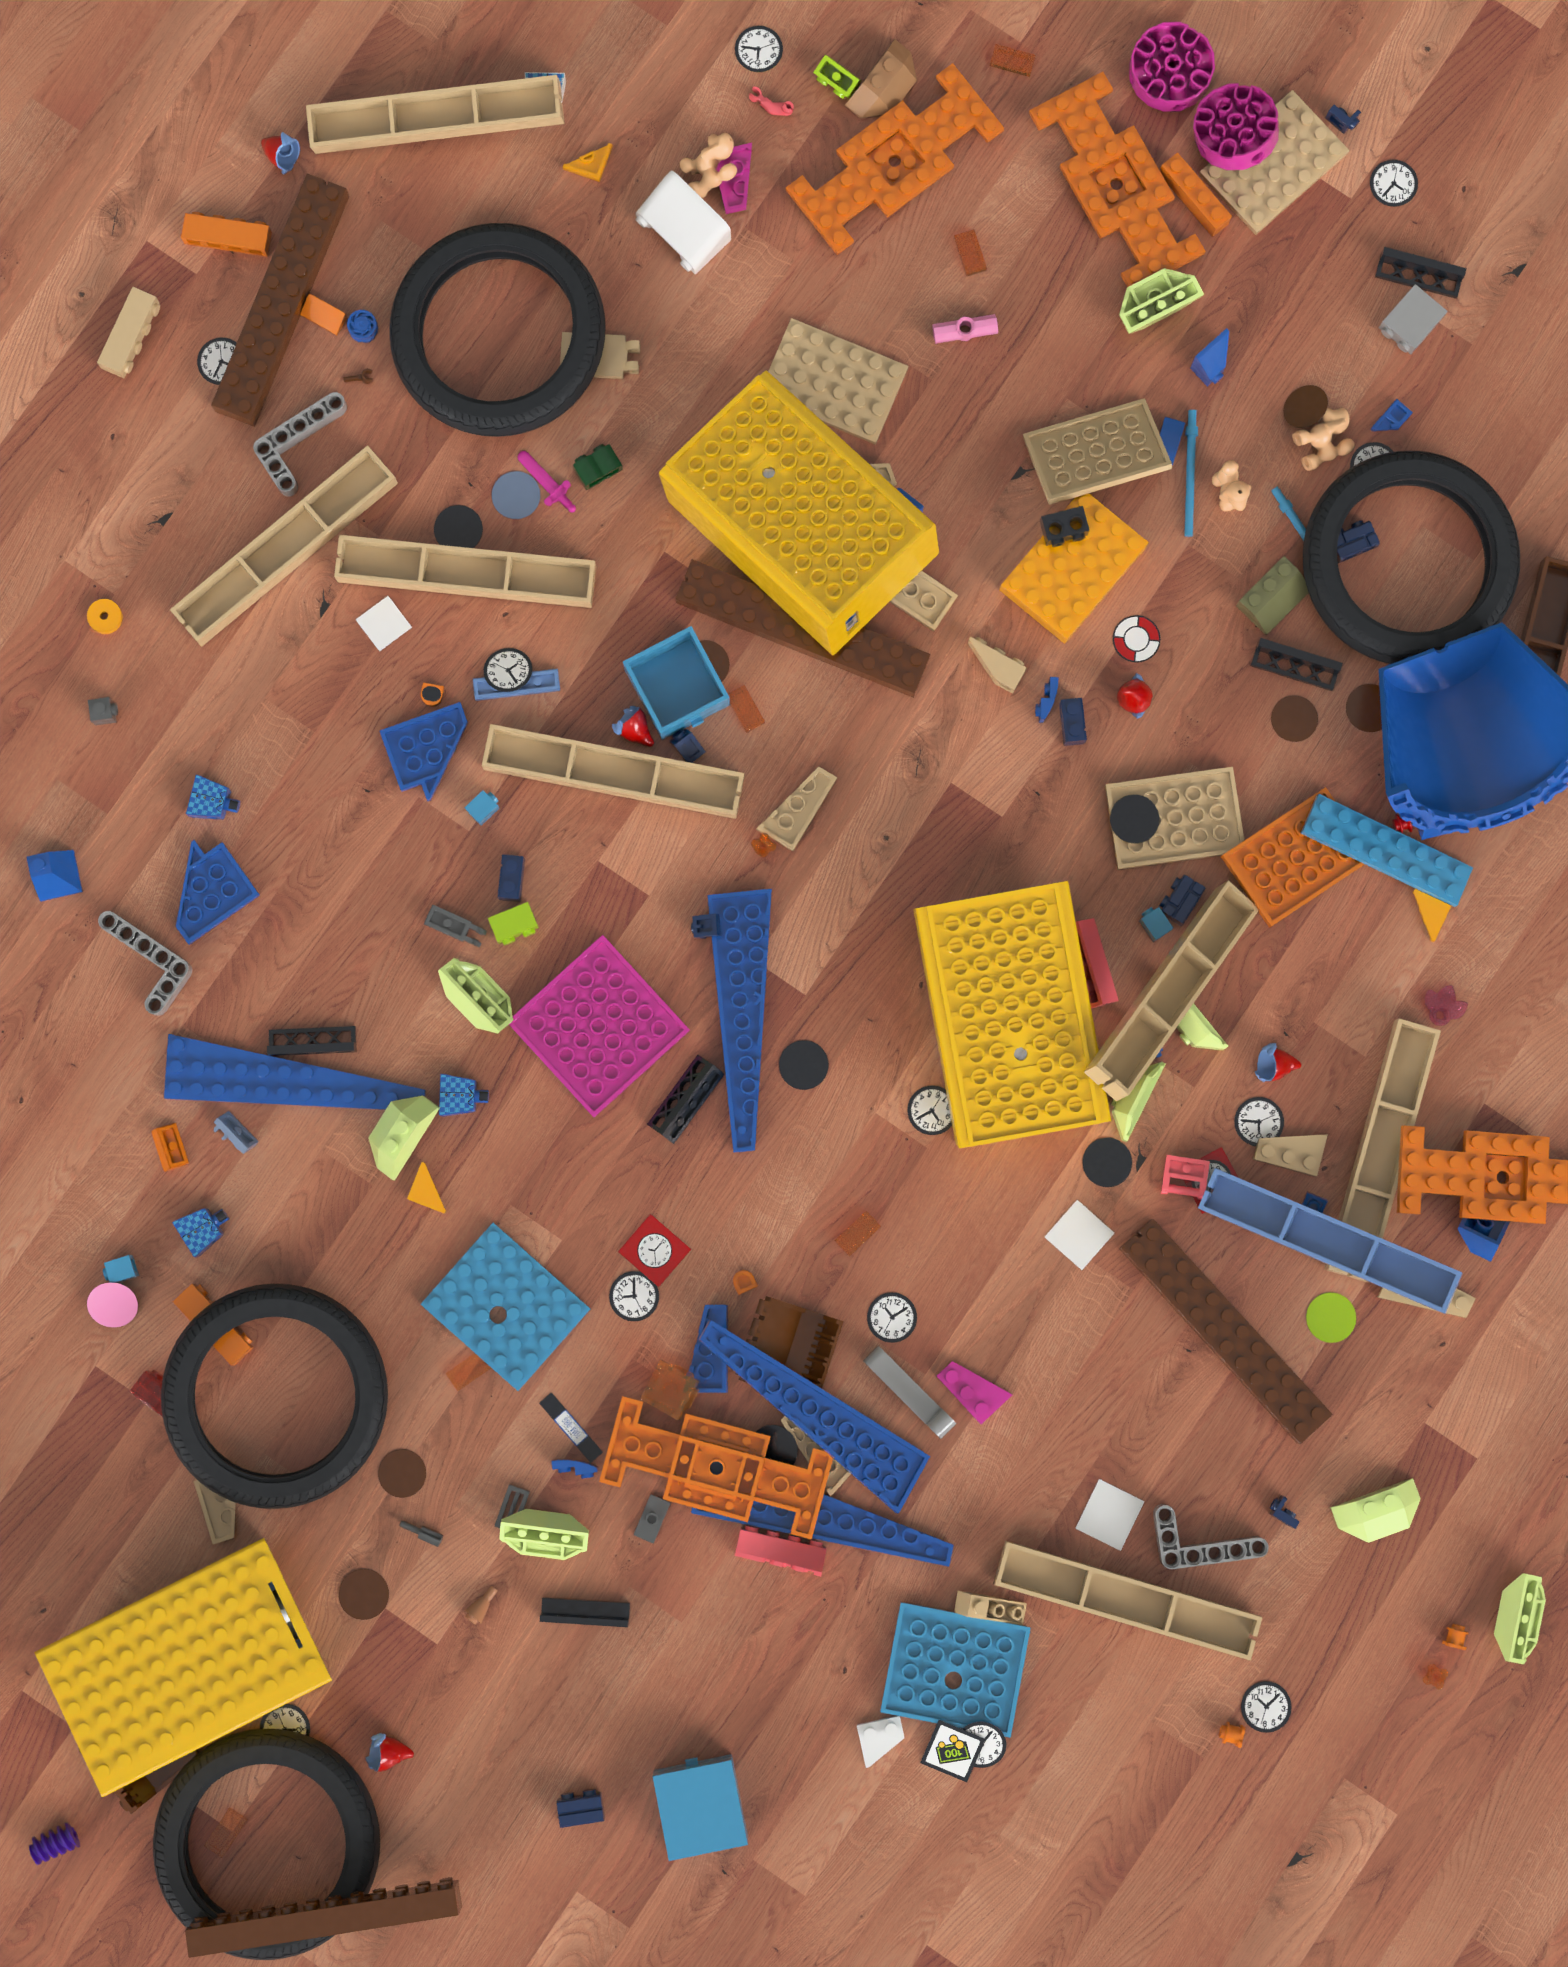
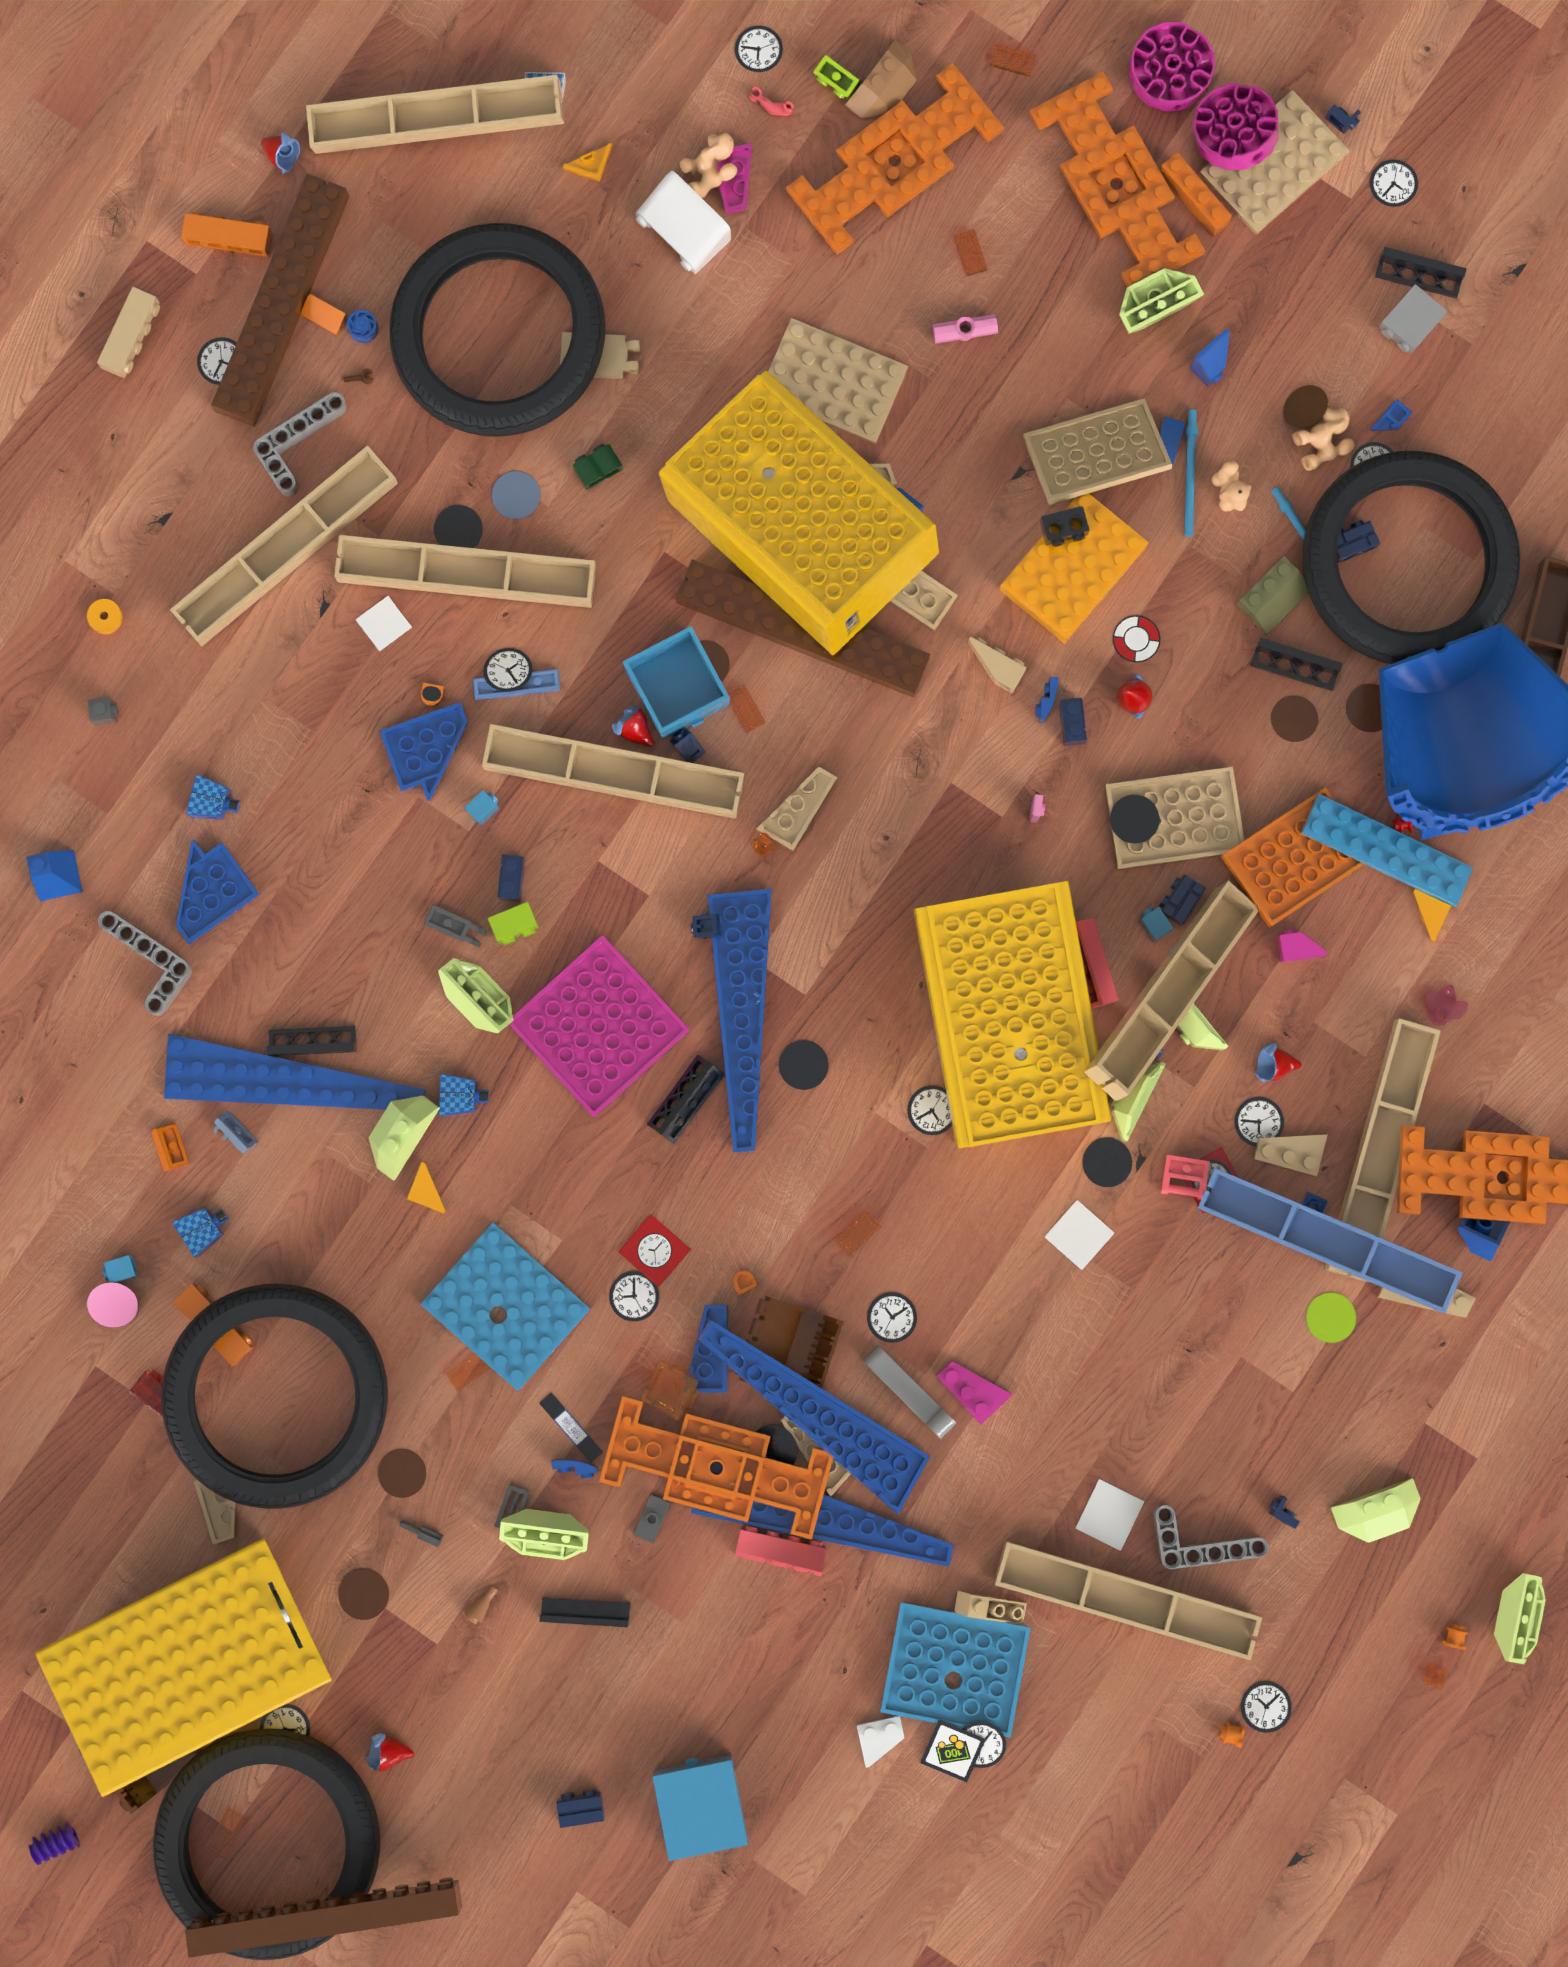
(556, 492): dark pink sword -> none
(1037, 808): none -> bright pink plate
(1226, 1331): reddish brown piece -> none
(1297, 946): none -> dark pink slope

